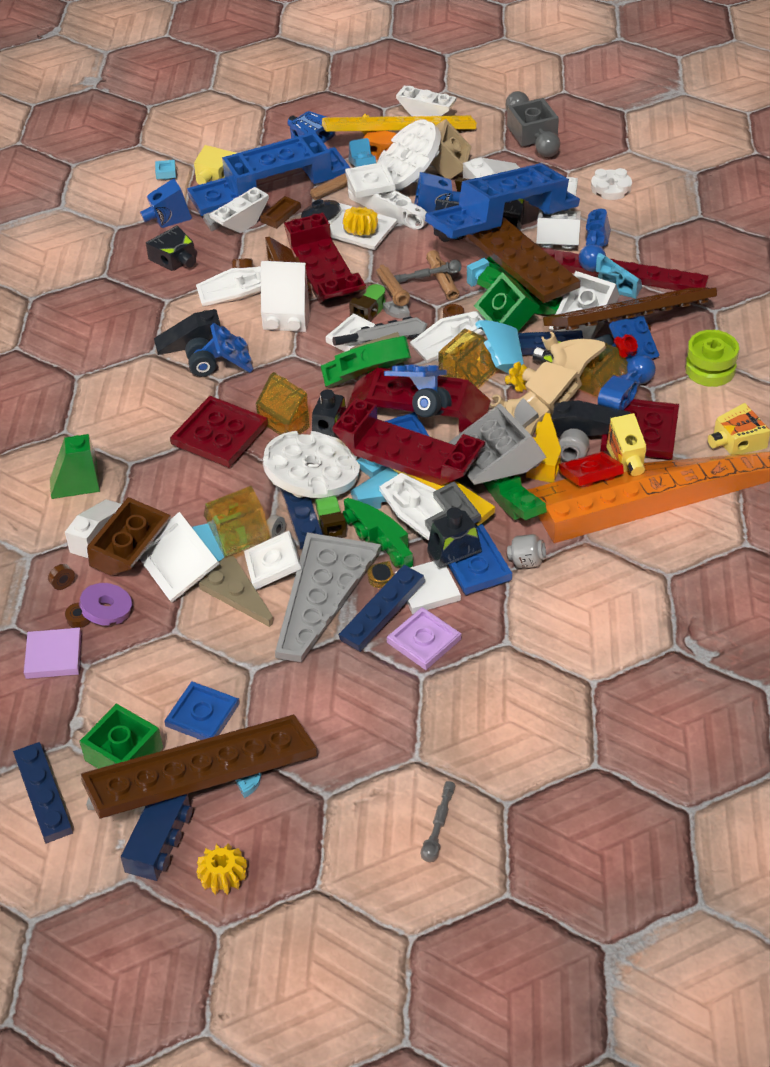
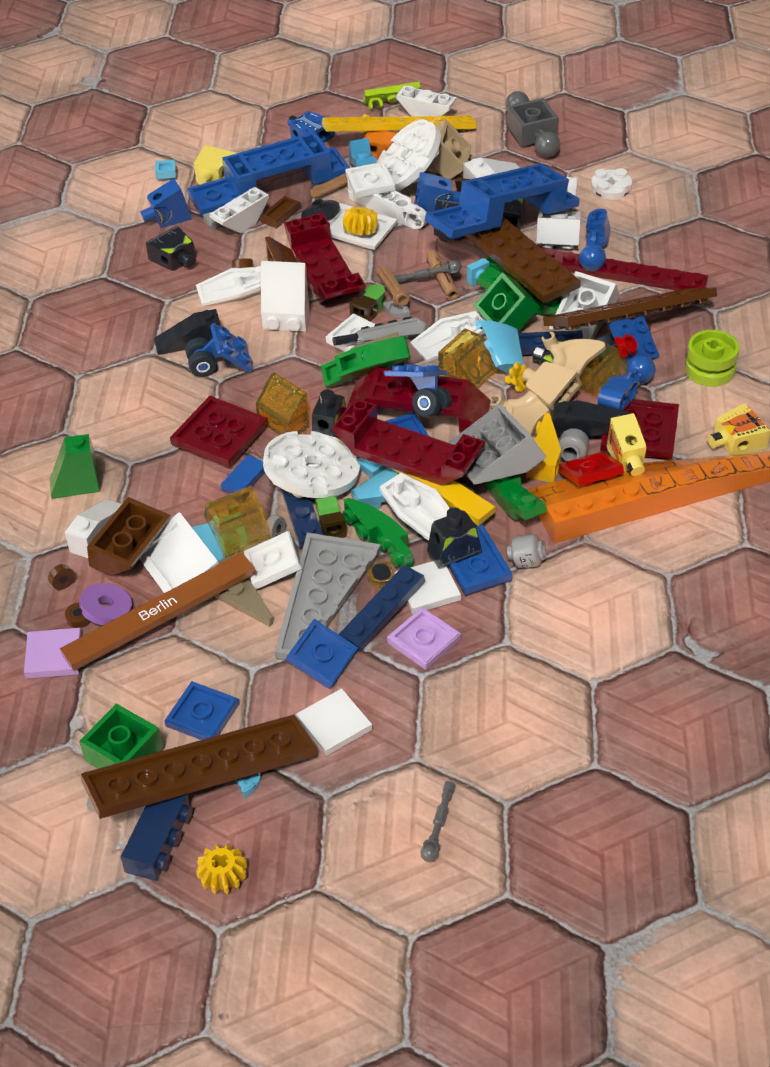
(42, 792): dark blue plate -> none
(157, 611): none -> dark orange tile
(244, 475): none -> blue tile
(321, 653): none -> blue tile
(334, 722): none -> white tile
(384, 94): none -> lime plate
(450, 497): dark grey tile -> none
(452, 310): reddish brown tile -> none
(525, 413): light grey tile -> none
(626, 283): medium azure slope -> none

